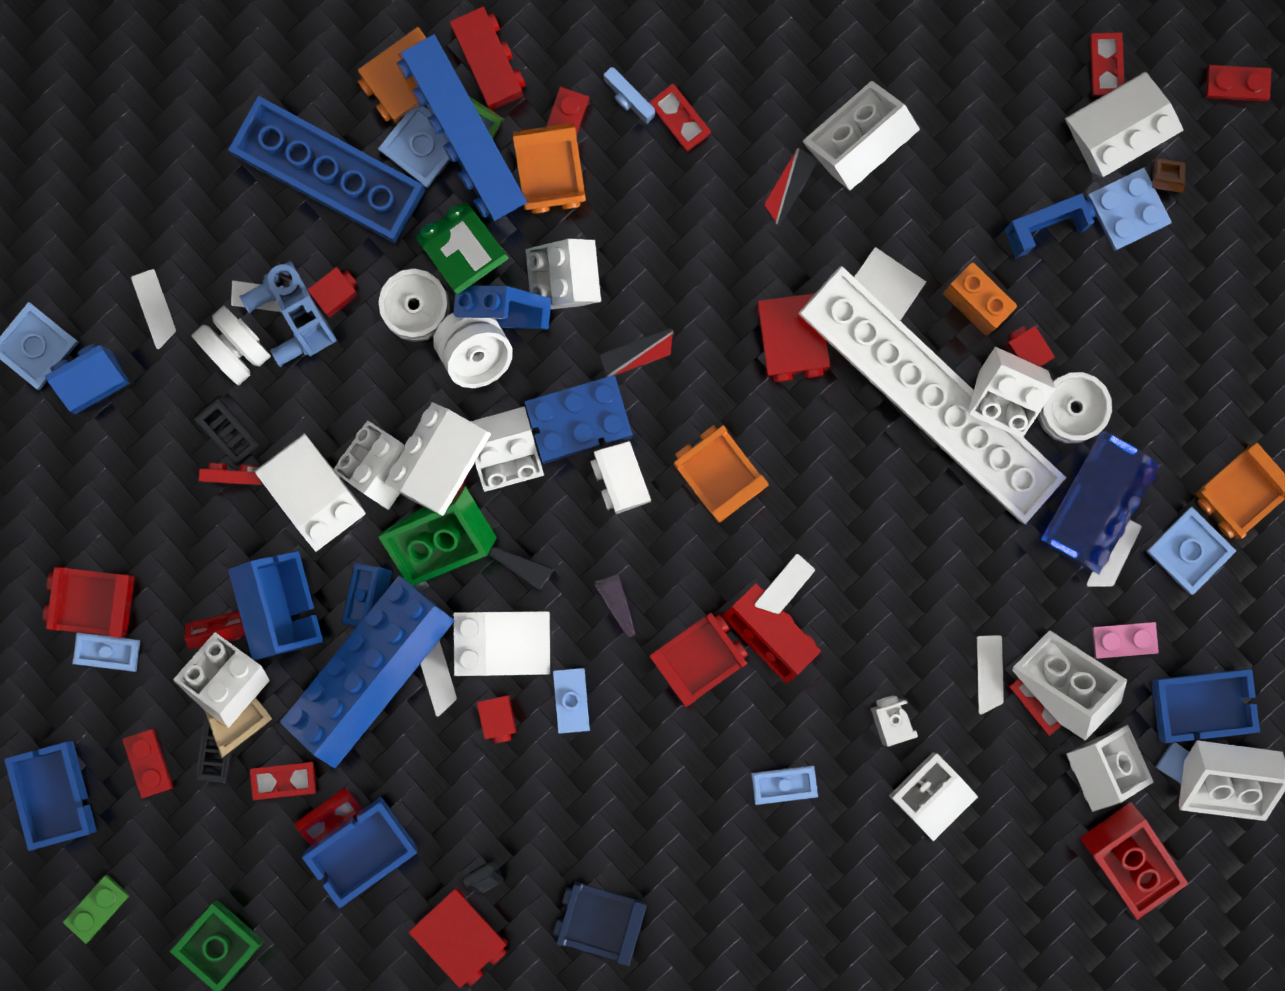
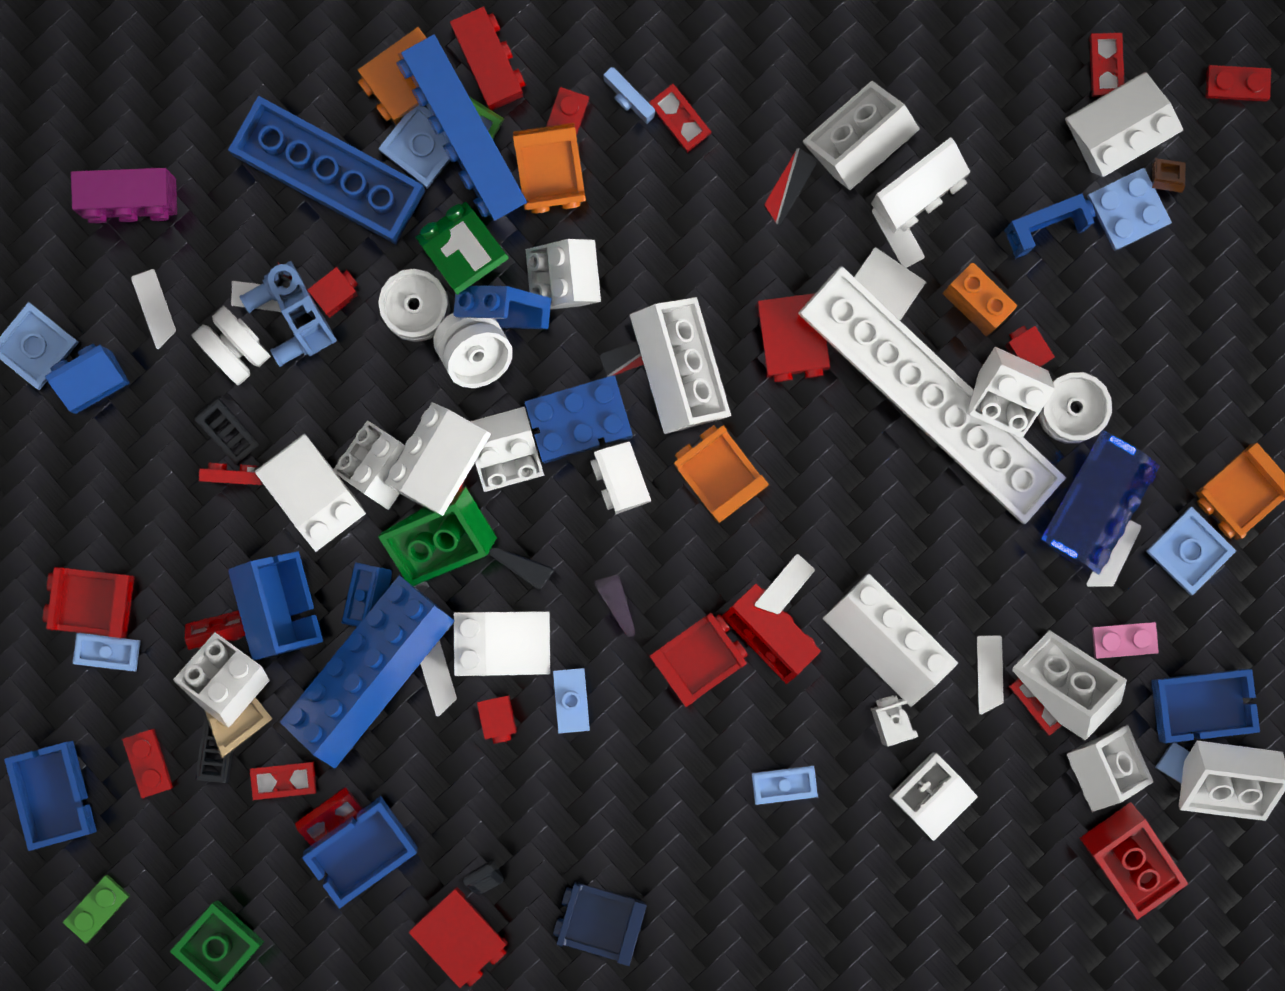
(124, 194): none -> magenta brick
(680, 364): none -> white slope
(890, 640): none -> white slope
(902, 243): none -> white sticker
(922, 187): none -> white slope

